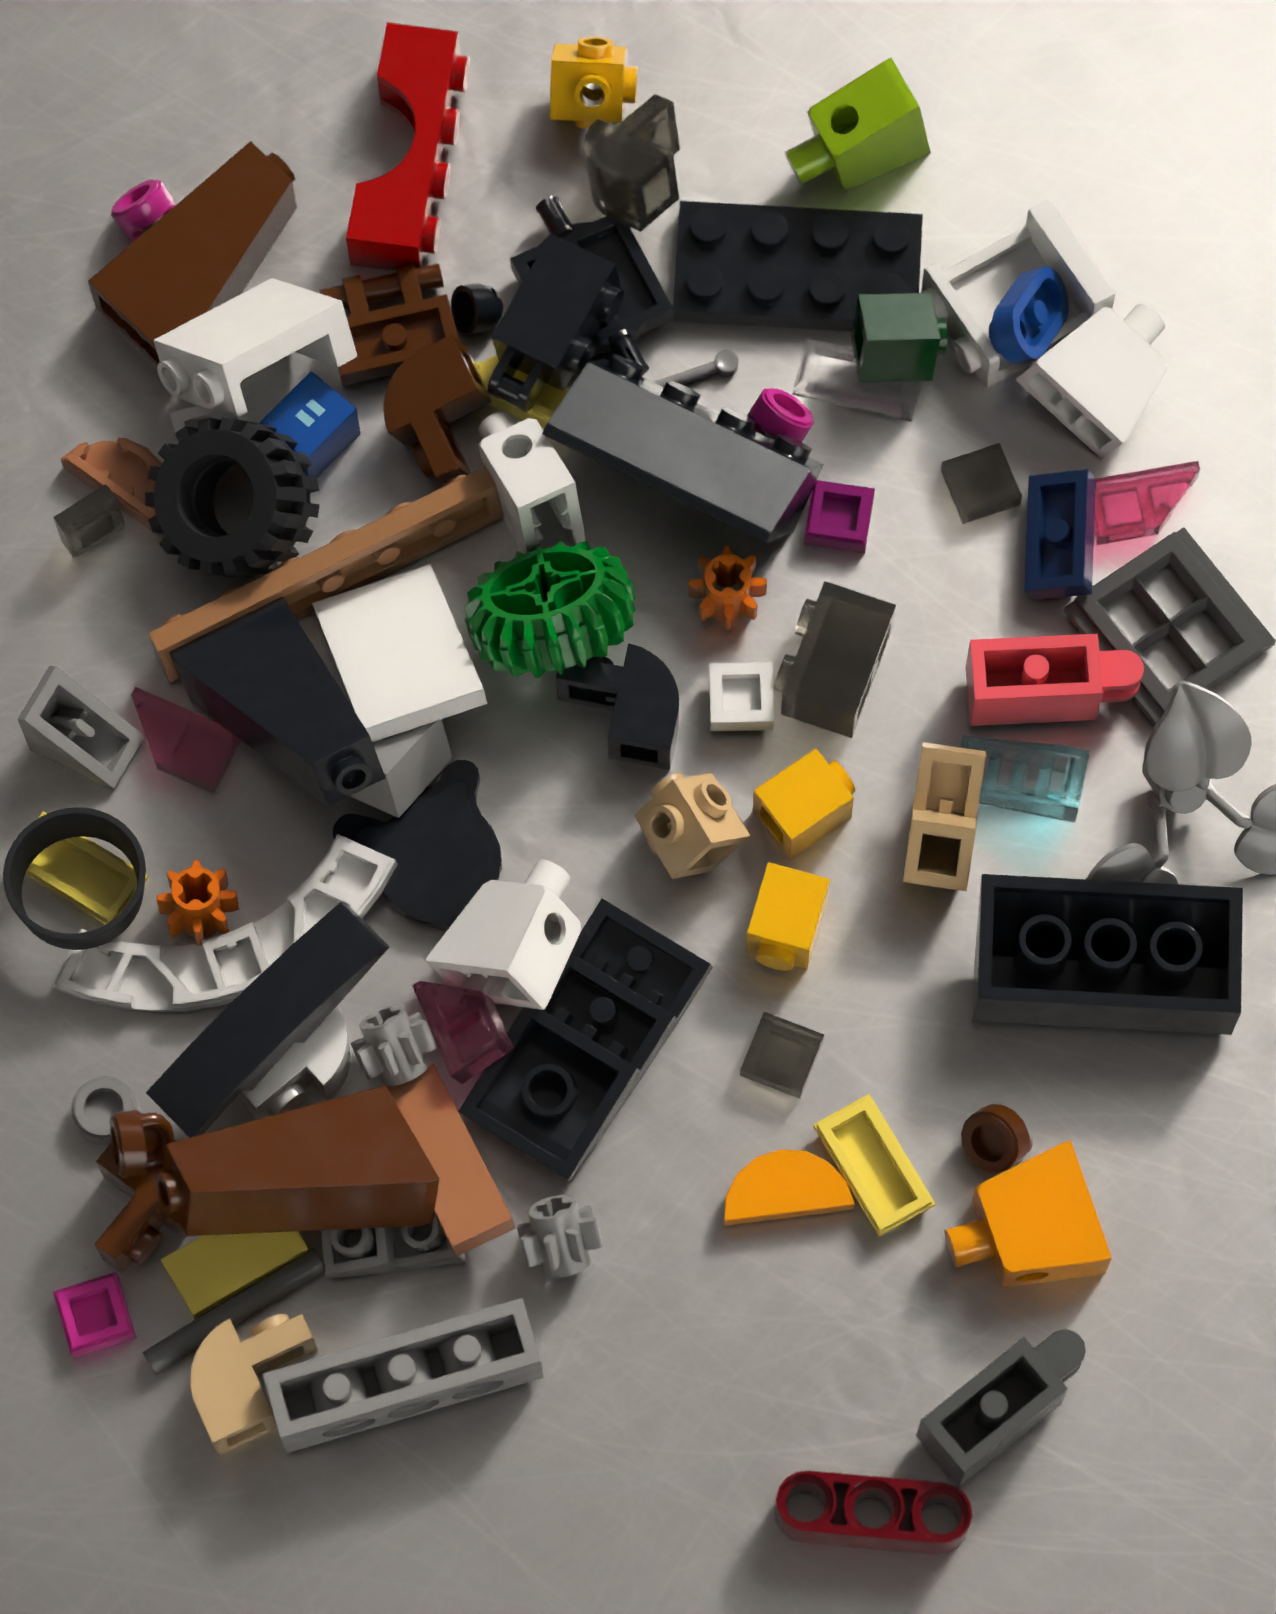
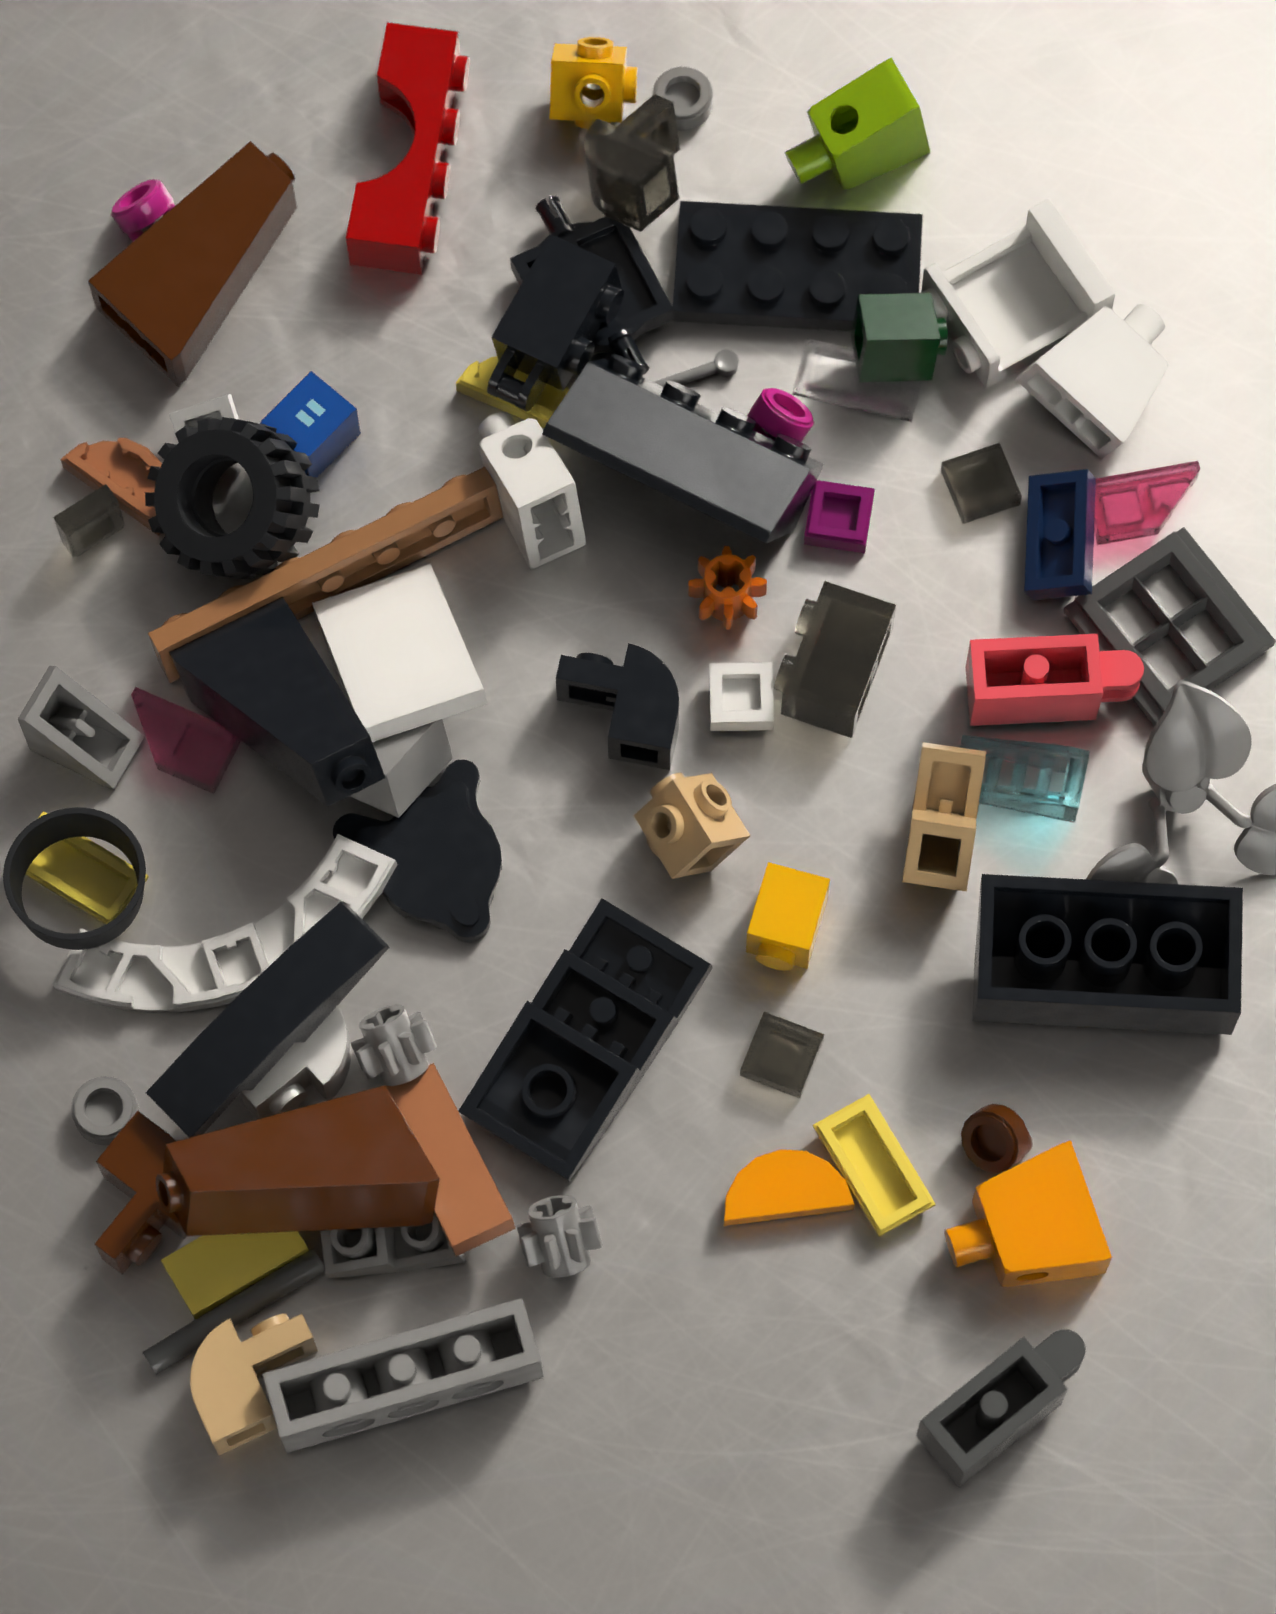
(94, 1315): dark pink tile -> none
(129, 1141): reddish brown tile -> none
(197, 902): orange gear -> none
(246, 334): white panel -> none
(393, 333): reddish brown plate -> none
(428, 395): reddish brown brick -> none
(463, 1027): clear pink tile -> none
(476, 308): black hinge -> none
(511, 939): white torso -> none
(550, 609): green gear -> none
(689, 92): none -> light grey tile
(804, 802): yellow brick -> none
(903, 1497): dark red beam -> none
(1029, 315): blue plate -> none

